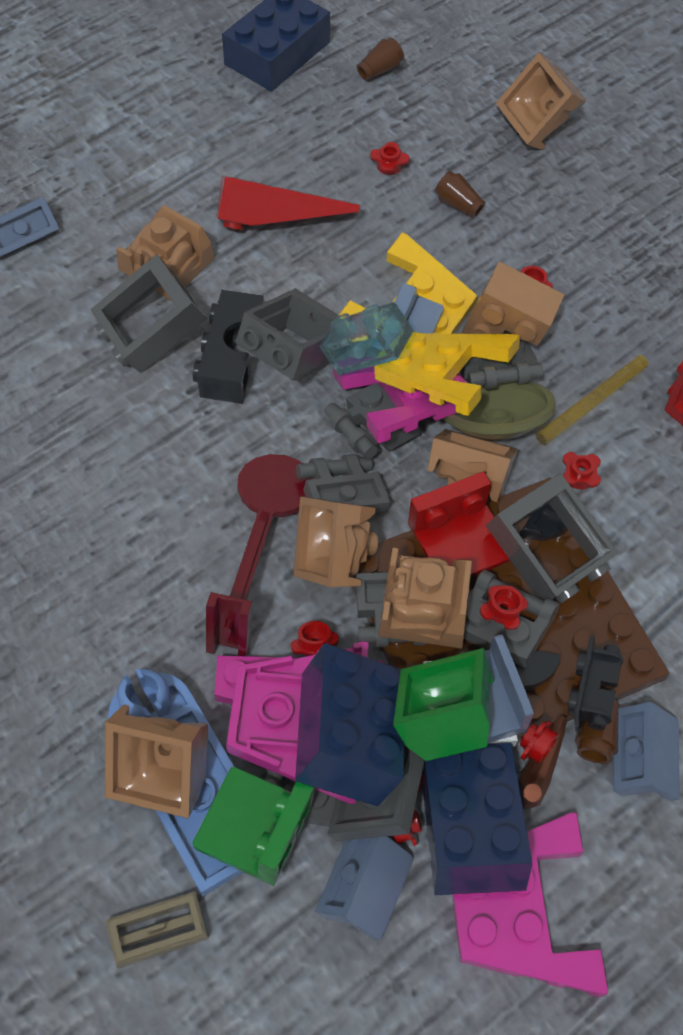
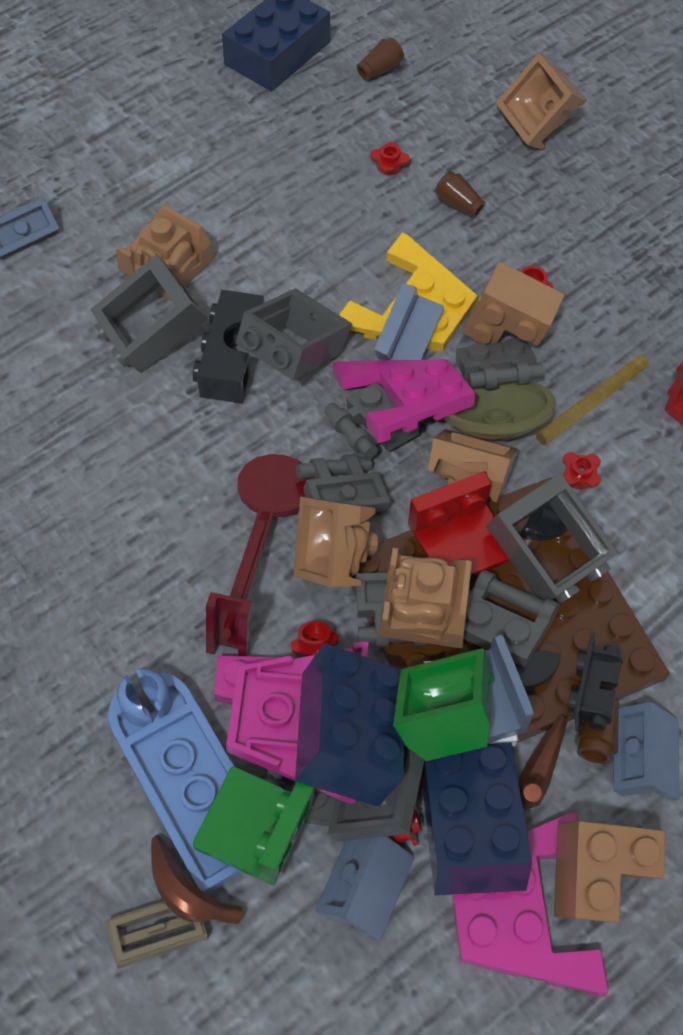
(155, 762): medium nougat brick -> none
(182, 895): none -> copper piece
(258, 204): red wedge -> none
(366, 338): clear light blue brick -> none
(435, 359): yellow wing -> none
(510, 599): red plate -> none
(538, 742): red plate -> none
(593, 861): none -> medium nougat brick

